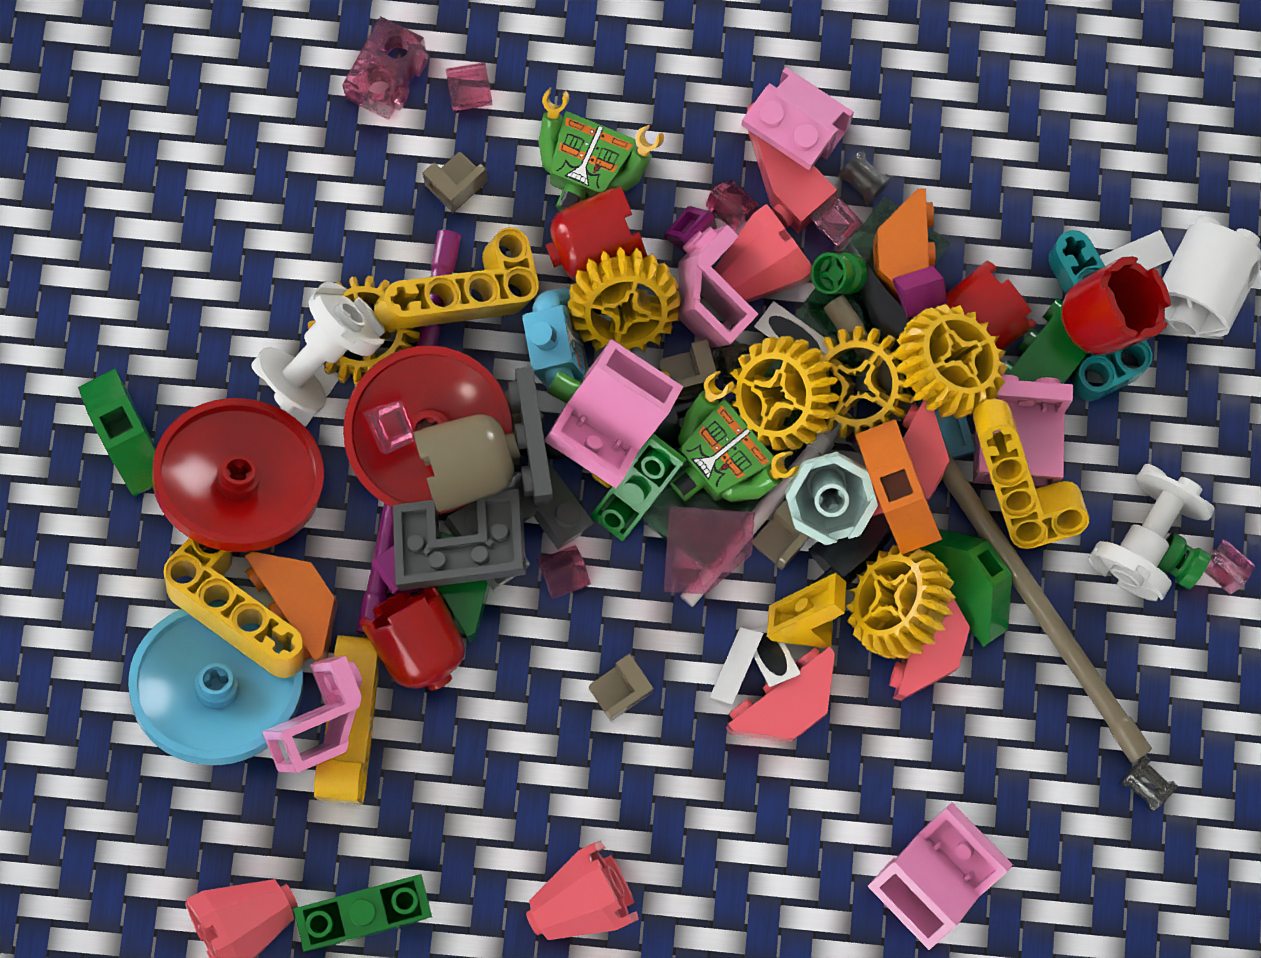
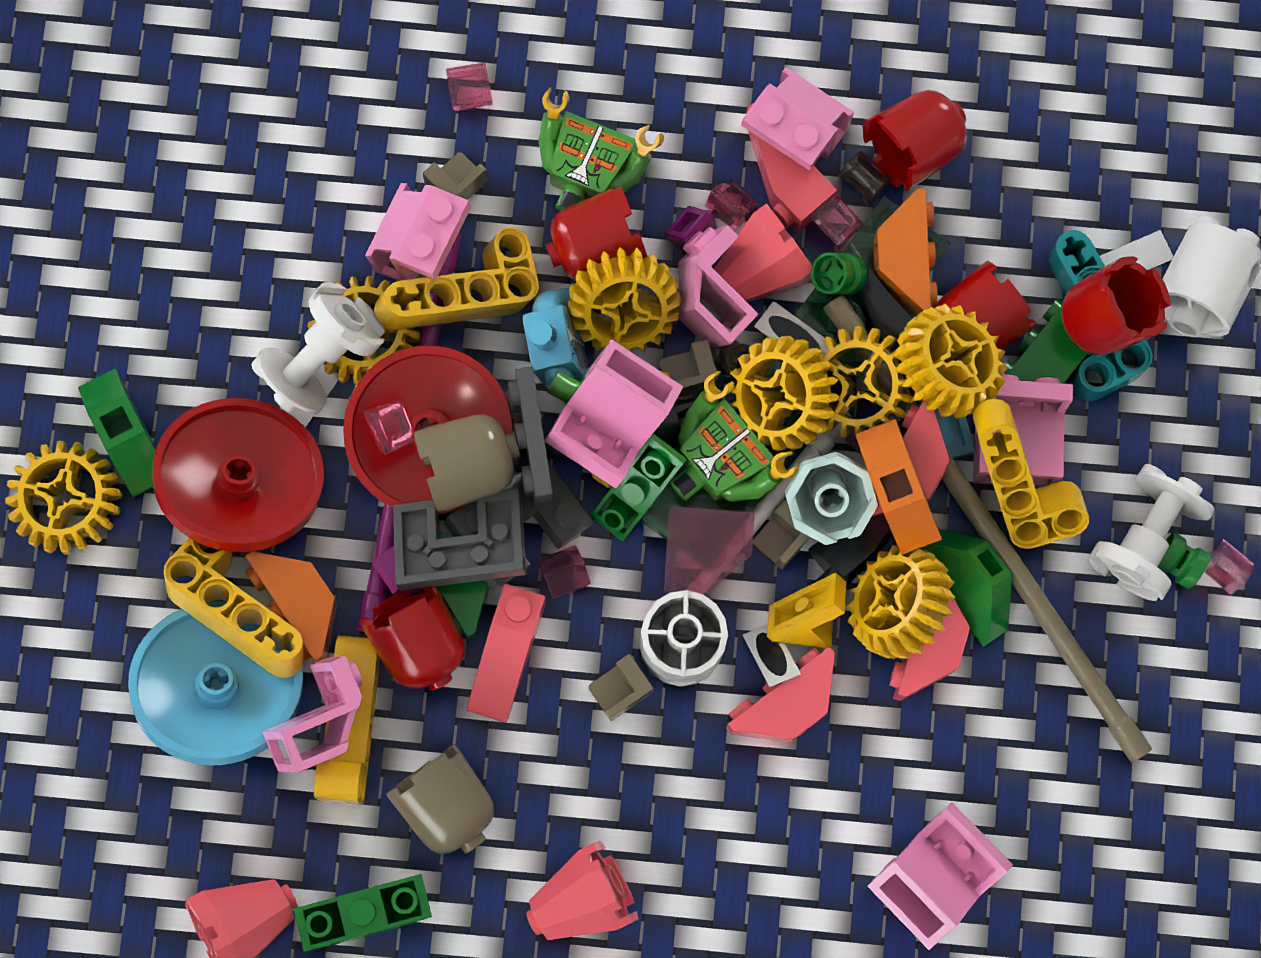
(59, 515): none -> yellow gear
(375, 66): clear pink brick -> none
(417, 232): none -> bright pink piece
(445, 803): none -> dark tan cylinder
(506, 652): none -> coral slope
(685, 618): none -> white cylinder
(736, 665): white sticker -> none
(916, 137): none -> red cylinder
(920, 290): magenta slope -> none
(1153, 798): clear smoke bush -> none

